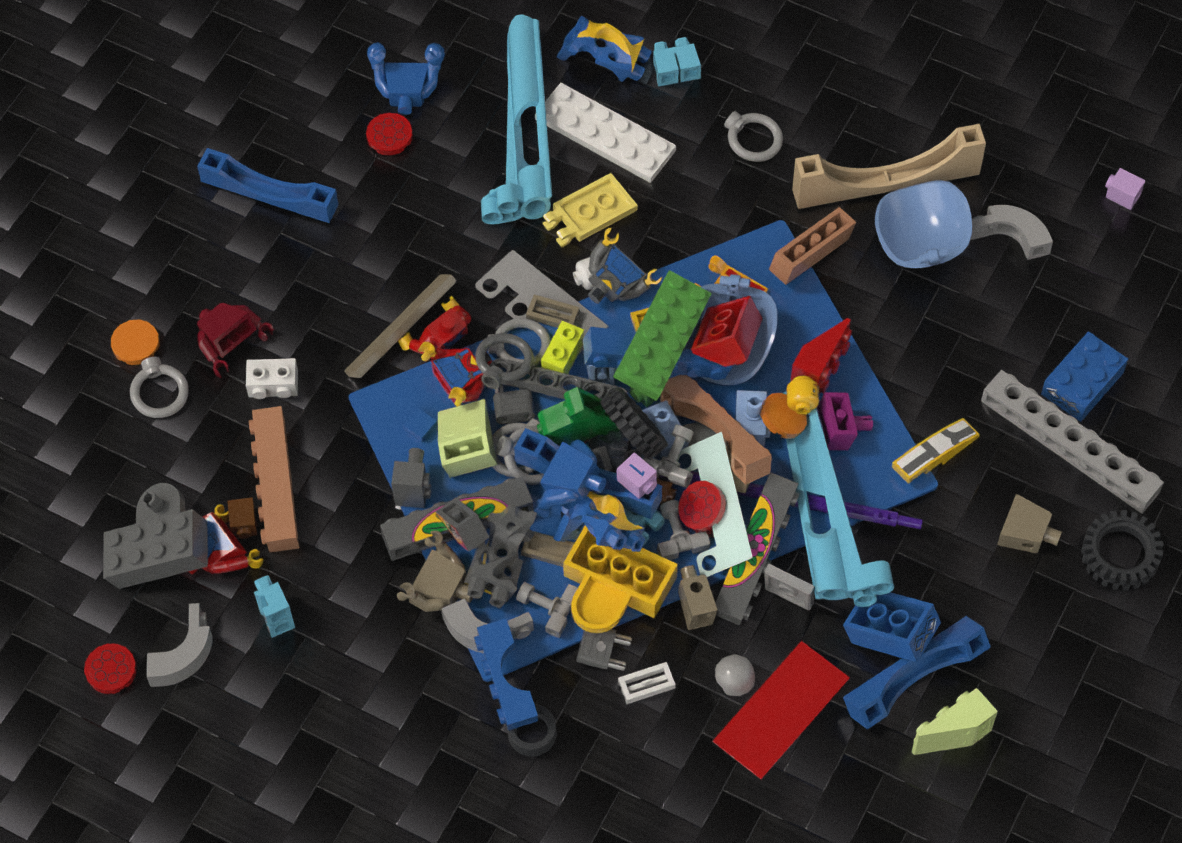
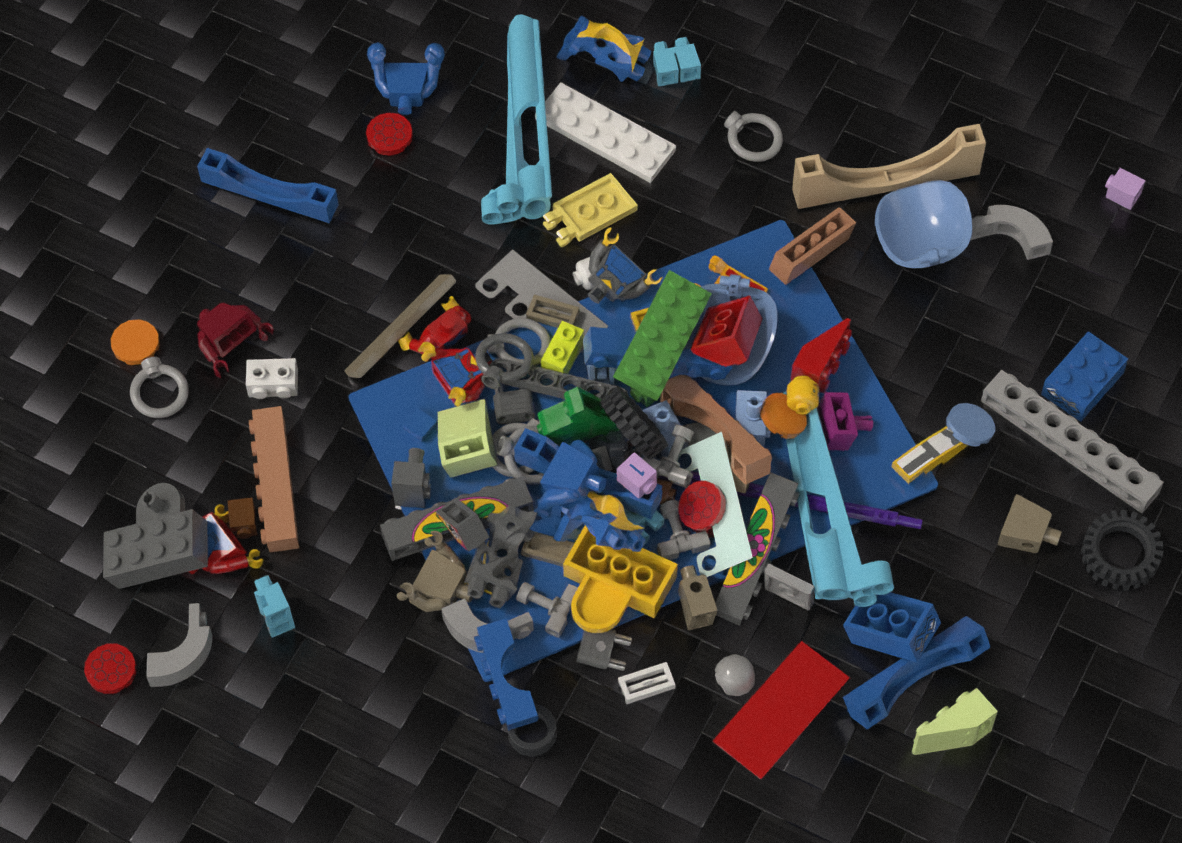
(970, 424): none -> medium blue tile

